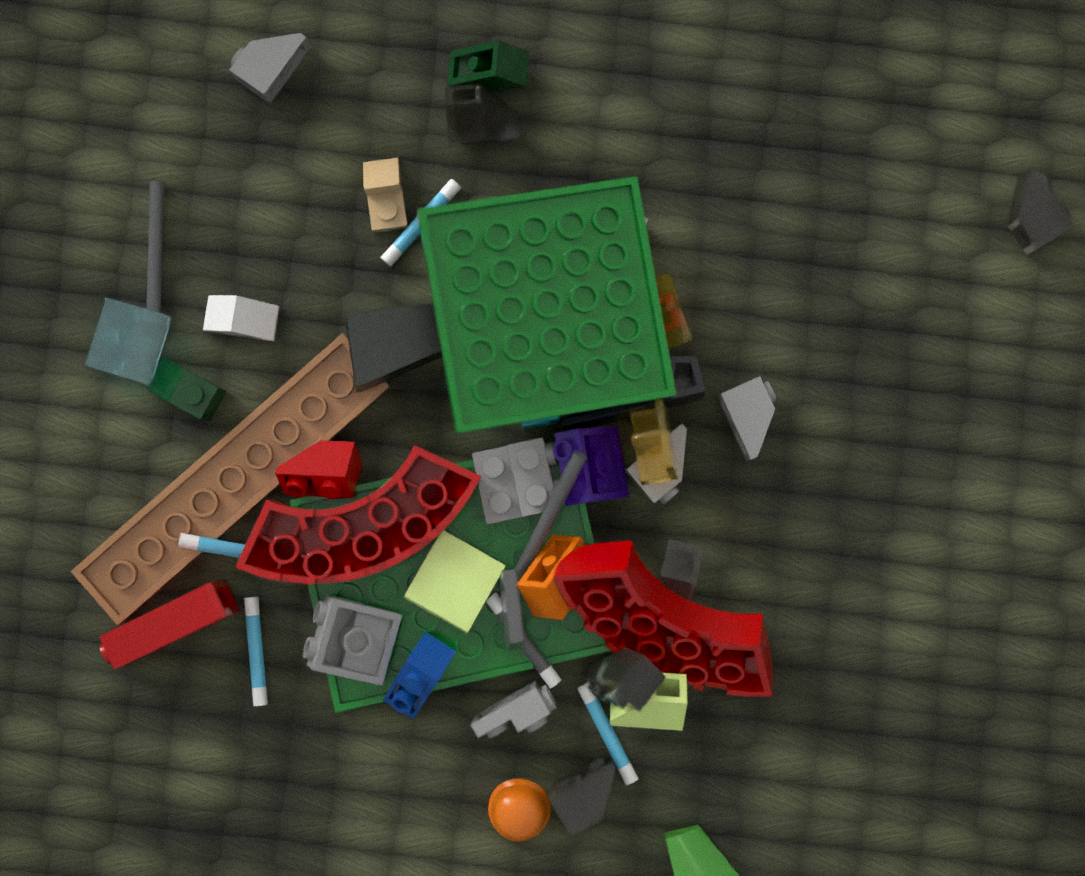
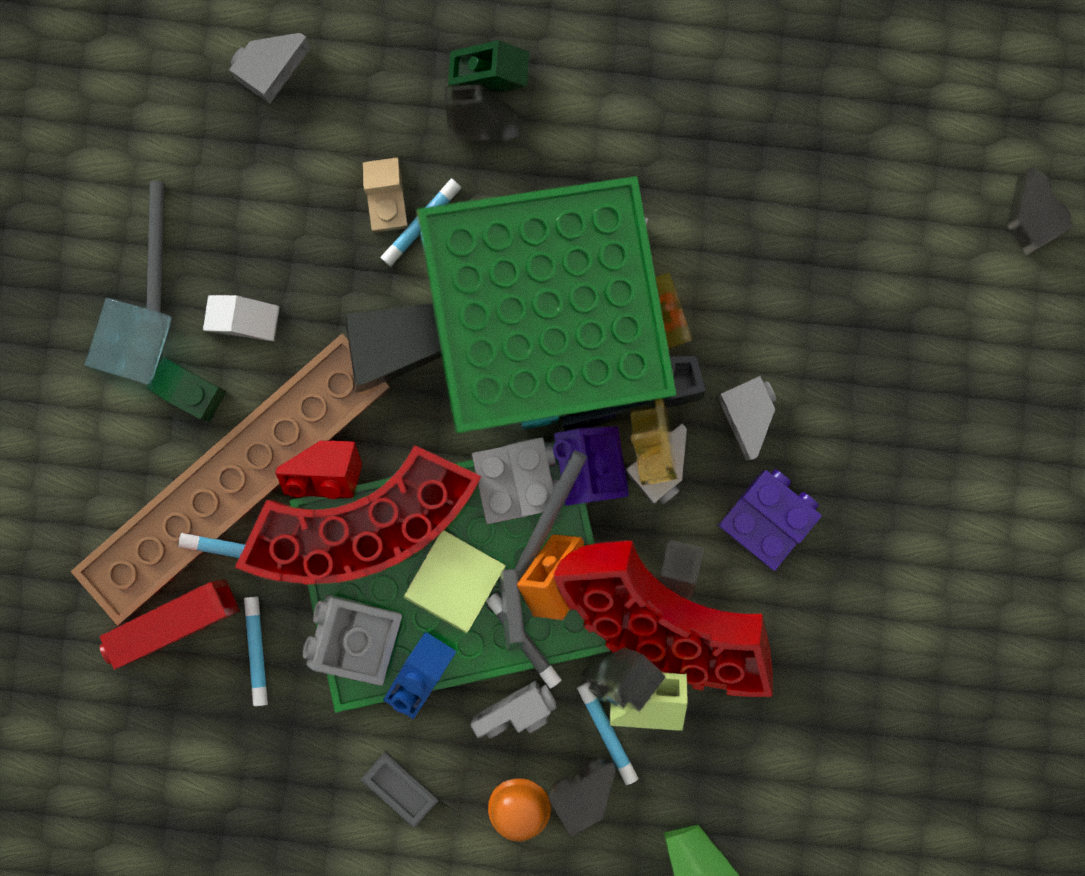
(399, 789): none -> dark grey tile
(770, 518): none -> dark purple plate

